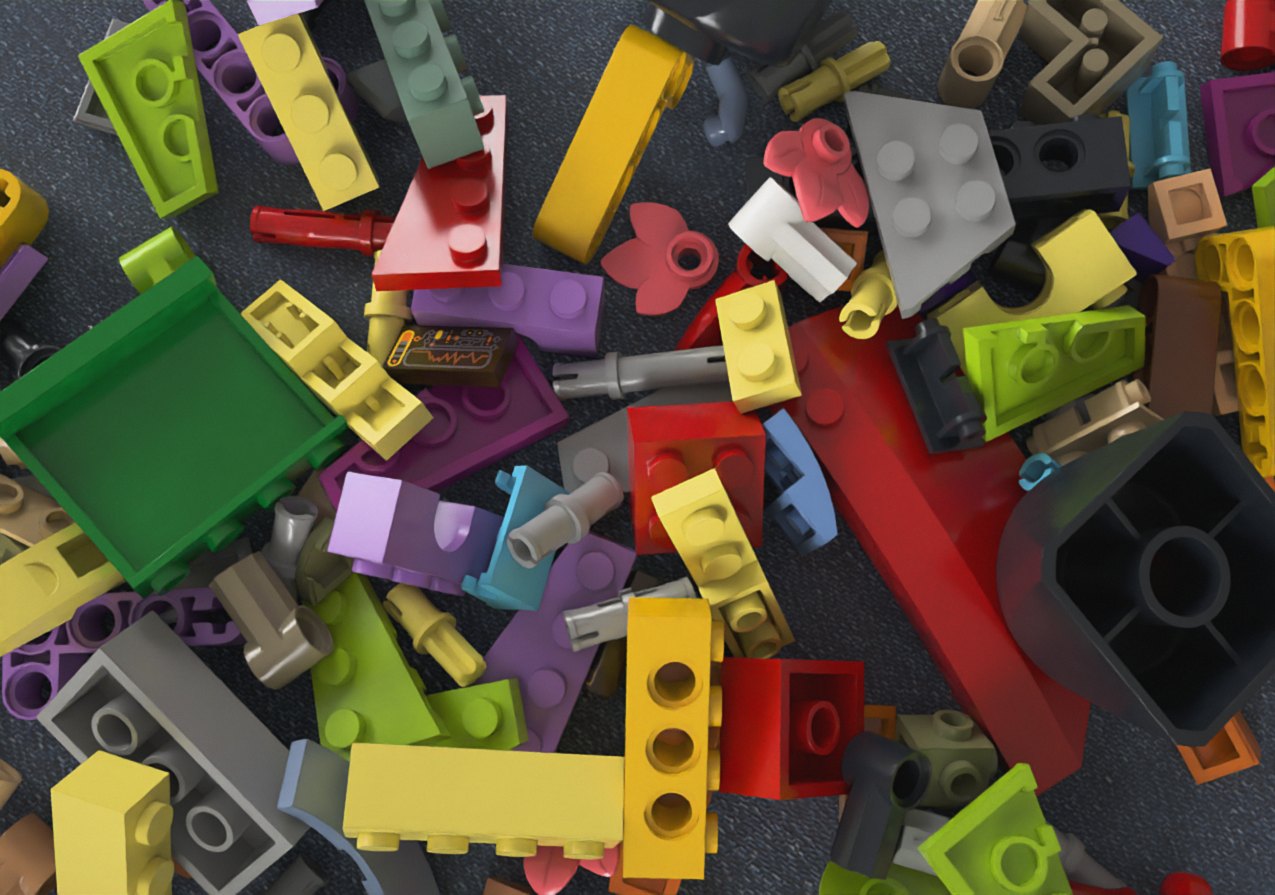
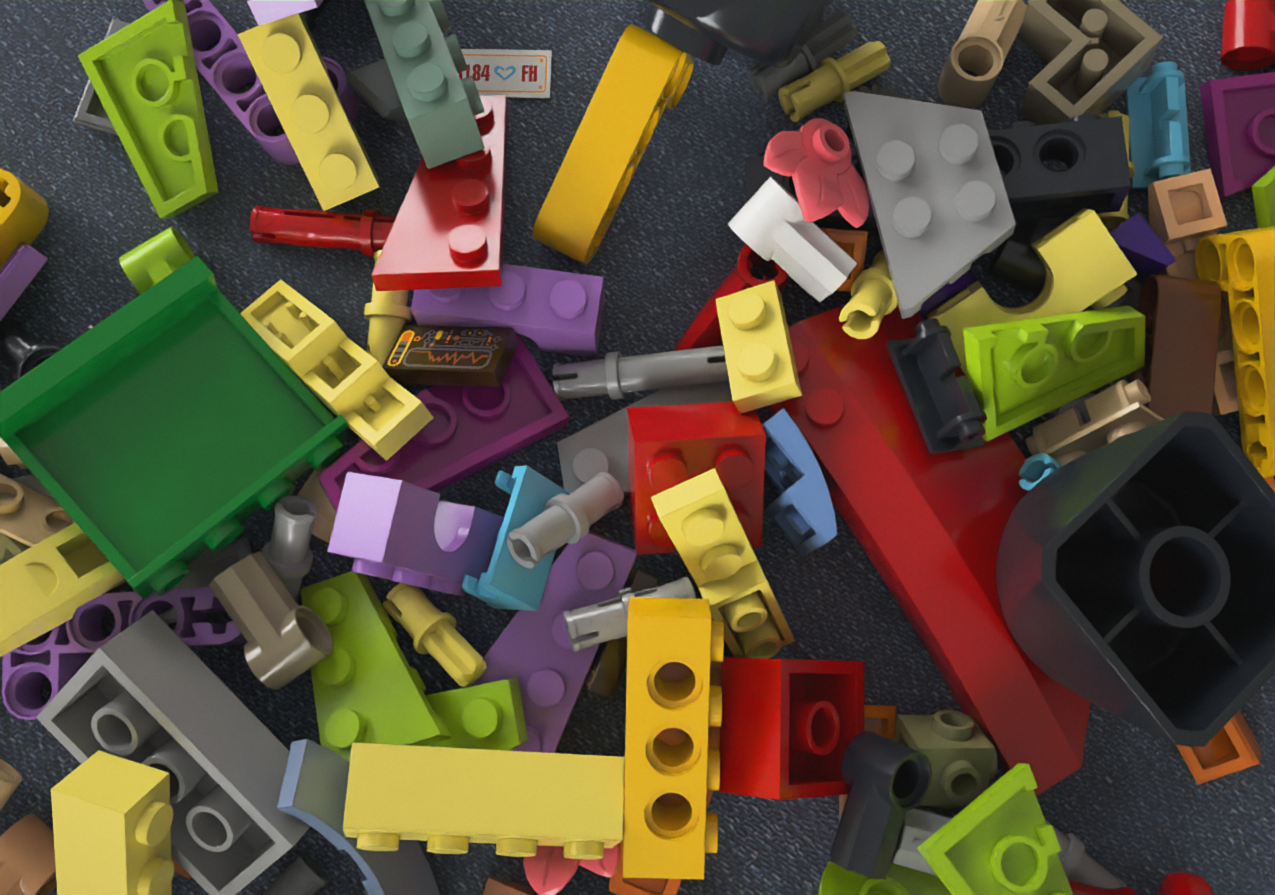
(319, 570): olive tile -> none
(509, 72): none -> white sticker
(653, 257): coral plate -> none
(733, 103): sand blue arm -> none

